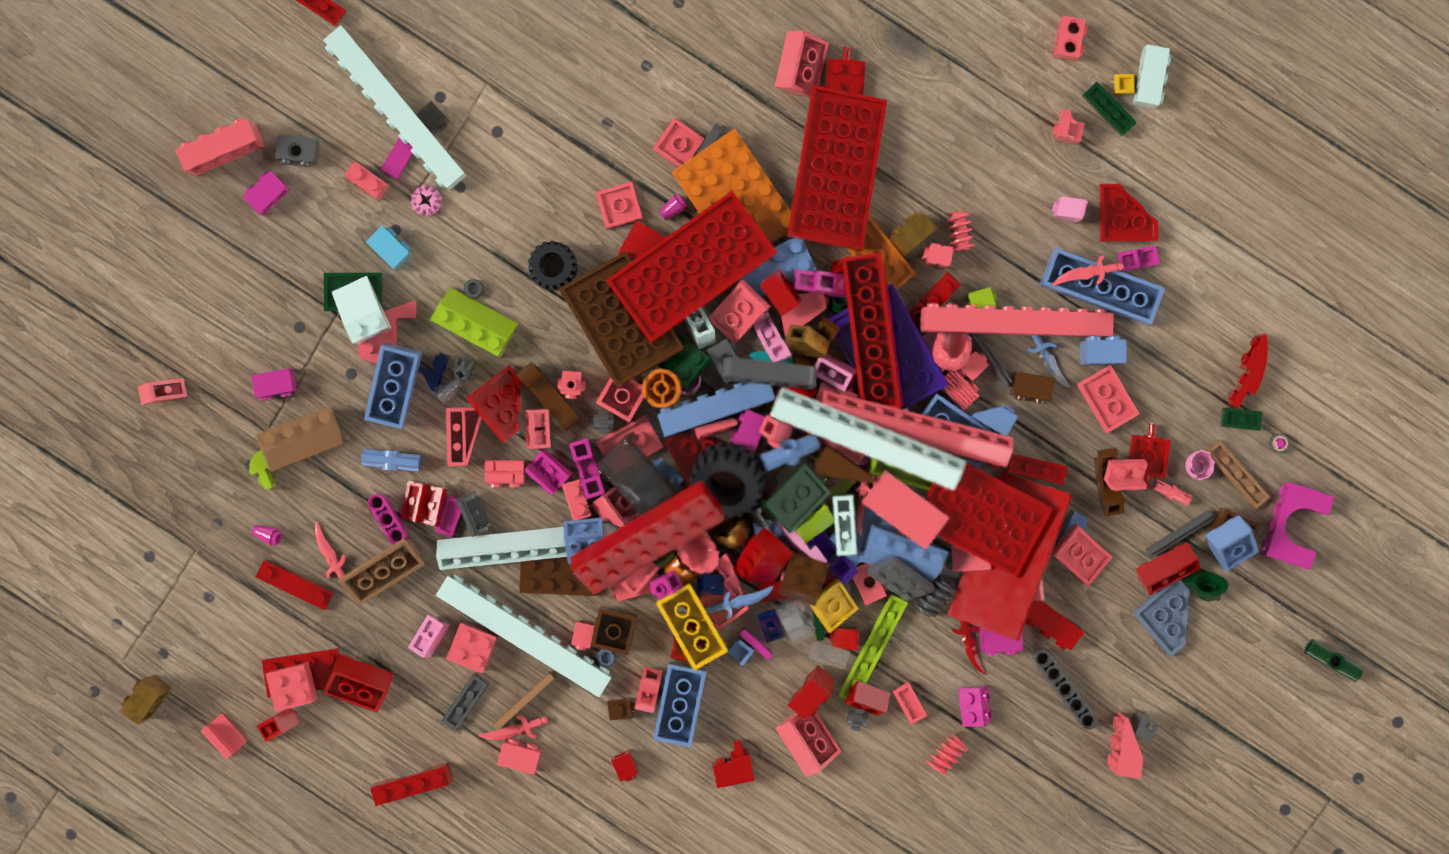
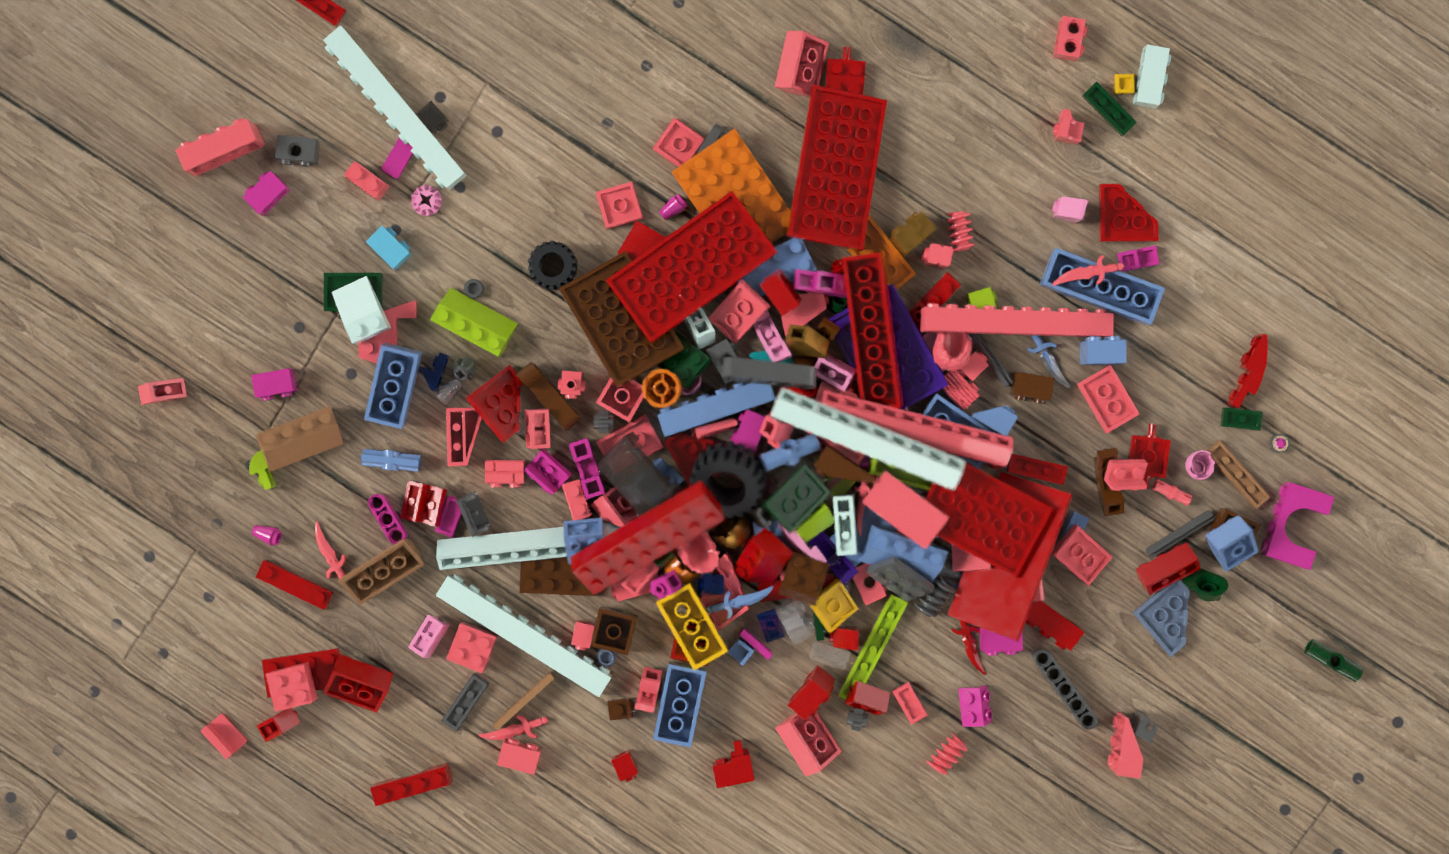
(145, 699): pearl gold brick -> none

